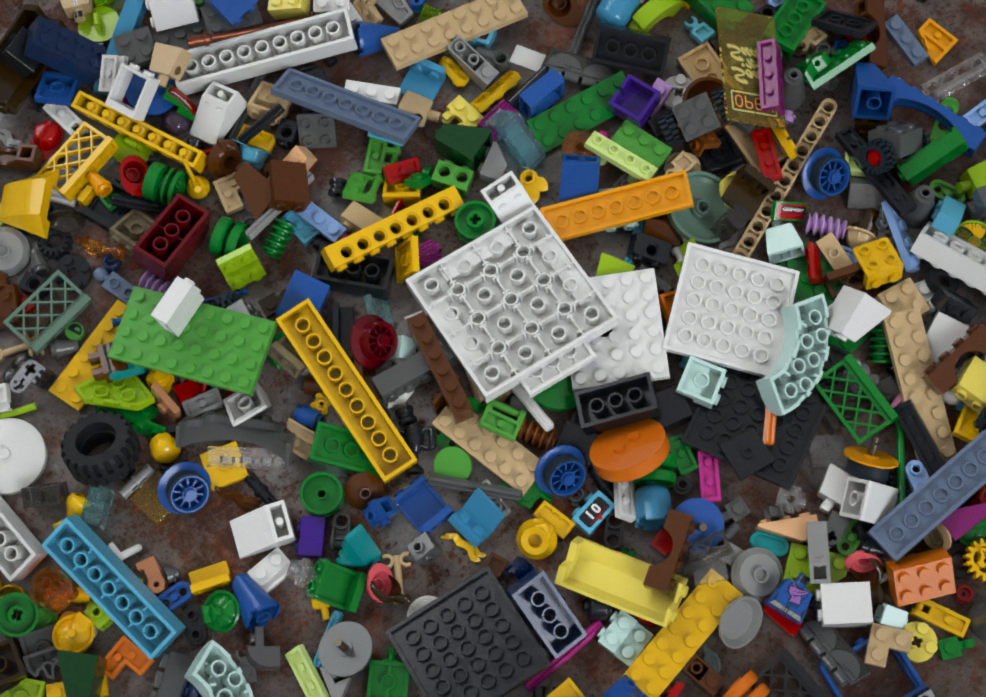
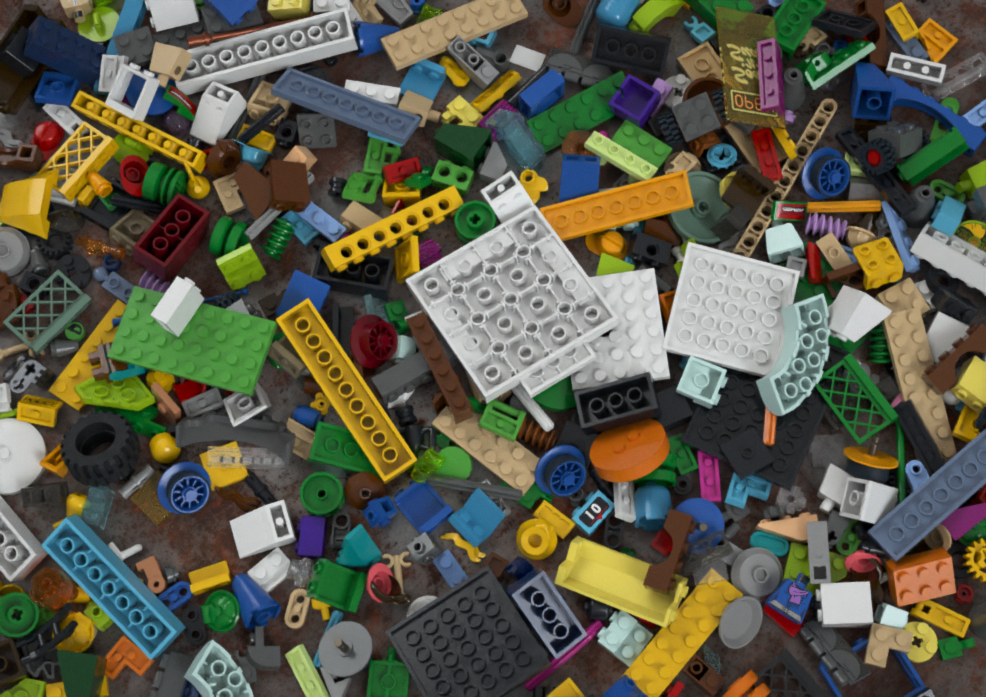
(38, 410): none -> yellow panel
(39, 635): none -> black piece
(54, 463): none -> light orange slope
(297, 609): none -> tan plate
(395, 313): none -> green plate
(429, 463): none -> clear neon green piece
(450, 569): none -> medium blue plate
(608, 243): none -> light orange piece
(717, 150): none -> medium azure gear
(752, 486): none -> medium azure plate
(797, 264): none -> light grey plate
(844, 206): none -> light orange axle
(902, 22): none -> yellow panel
(916, 69): none -> white brick

